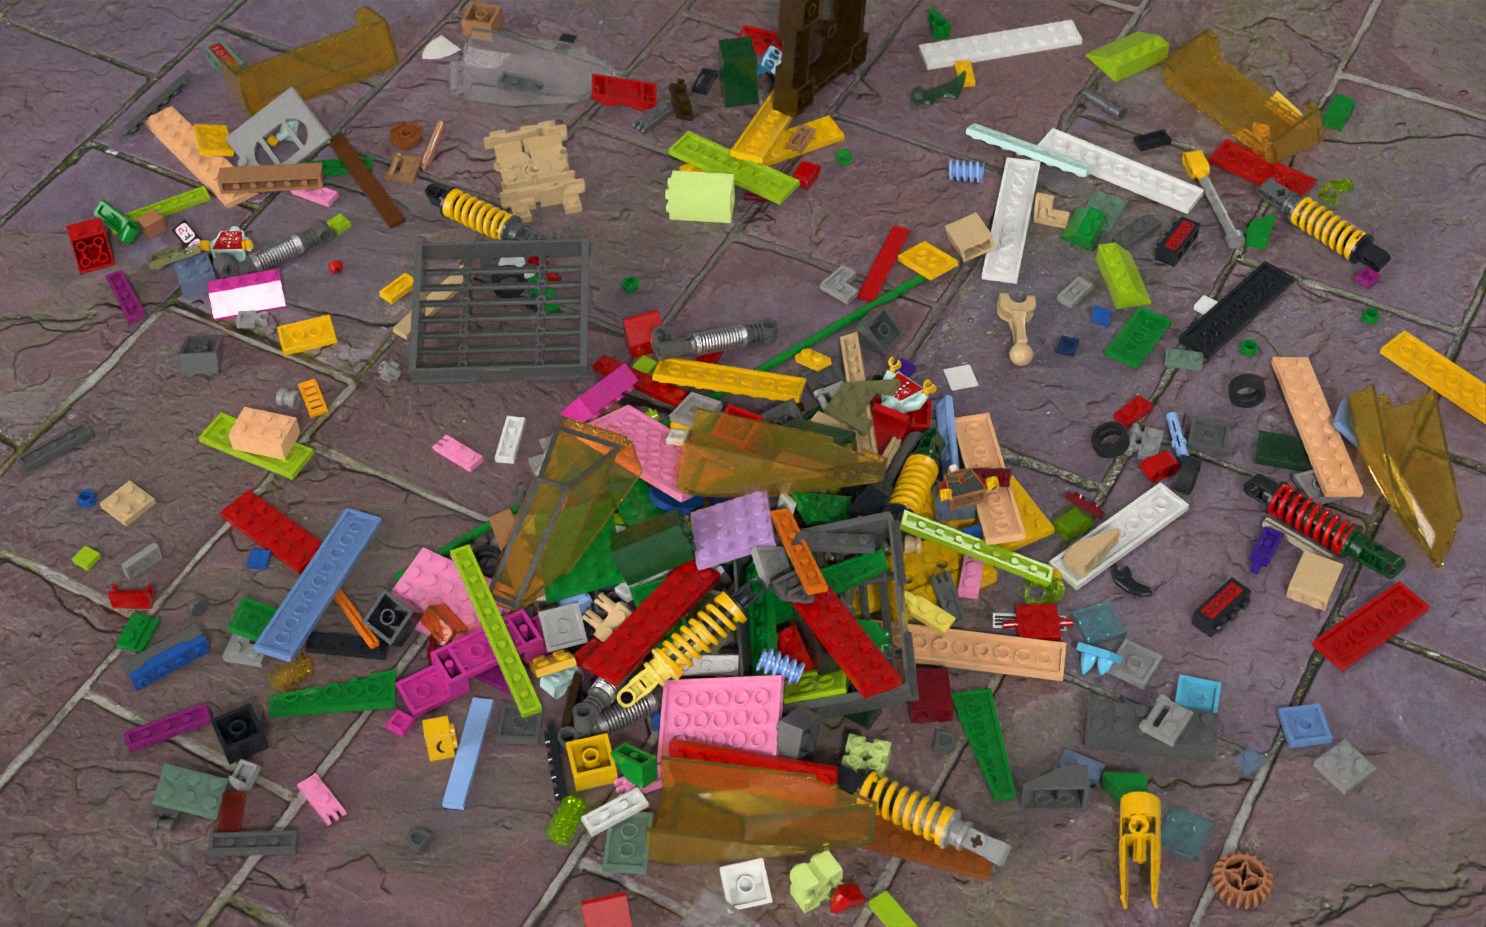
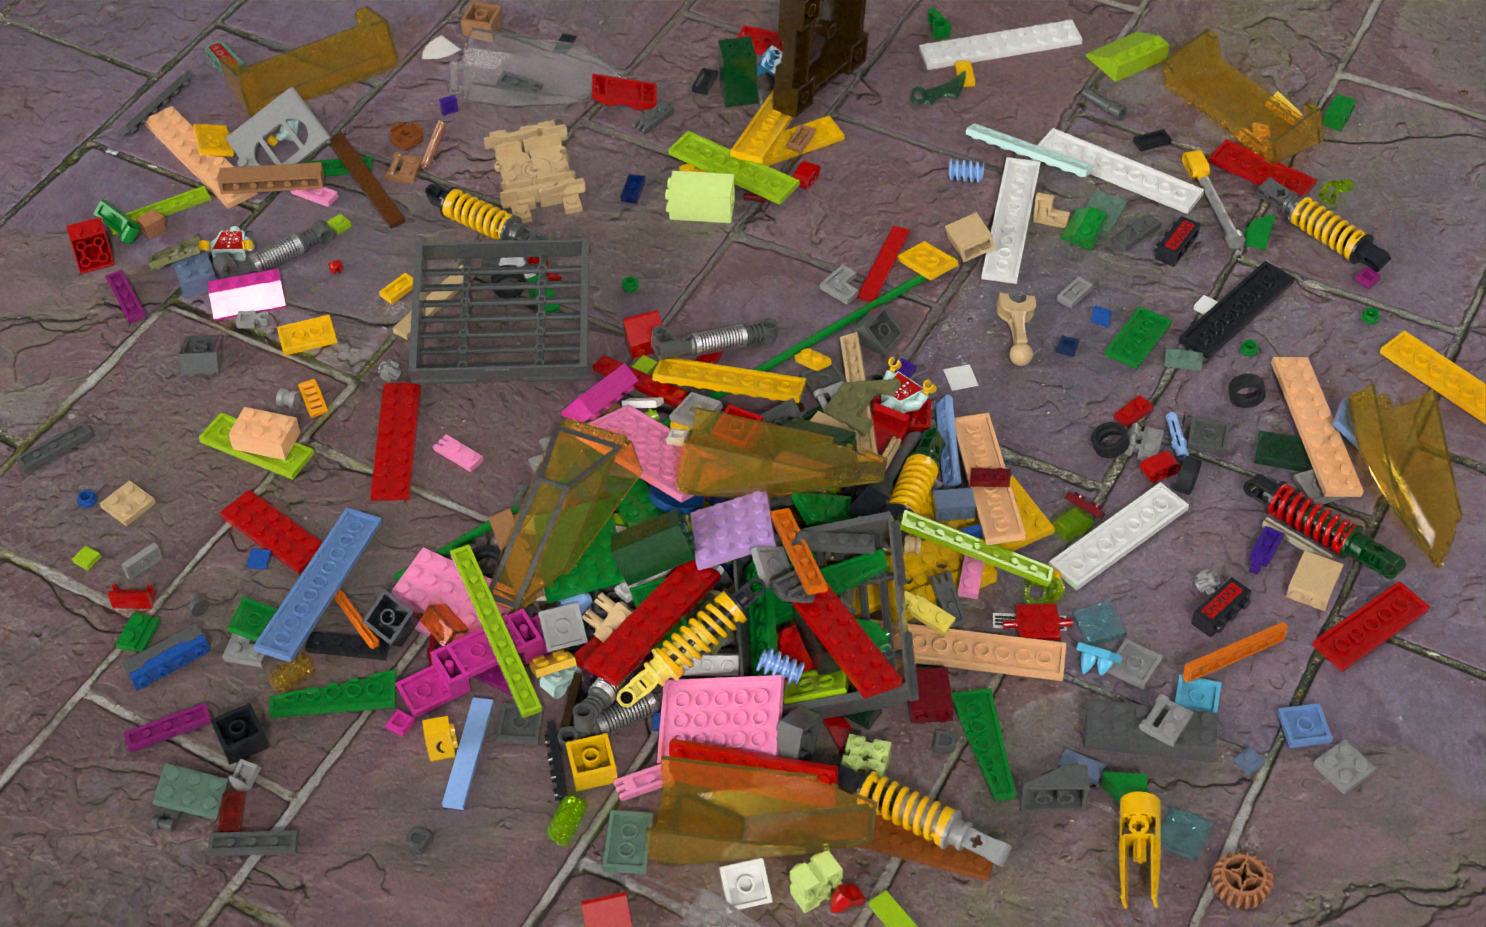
(186, 234): tile -> none
(321, 798): bright pink hinge -> none
(396, 442): none -> red plate
(448, 105): none -> dark purple plate
(510, 439): white tile -> none
(614, 811): white tile -> none
(633, 188): none -> clear blue plate
(636, 764): green slope -> none
(649, 402): none -> white tile
(681, 100): dark brown plate -> none
(786, 501): white tile -> none
(839, 731): none -> red tile
(846, 154): green plate -> none
(964, 487): torso -> none
(1090, 551): tan slope -> none
(1121, 276): lime slope -> none
(1126, 582): black piece -> none
(1207, 581): none -> light grey gear
(1234, 652): none -> orange tile

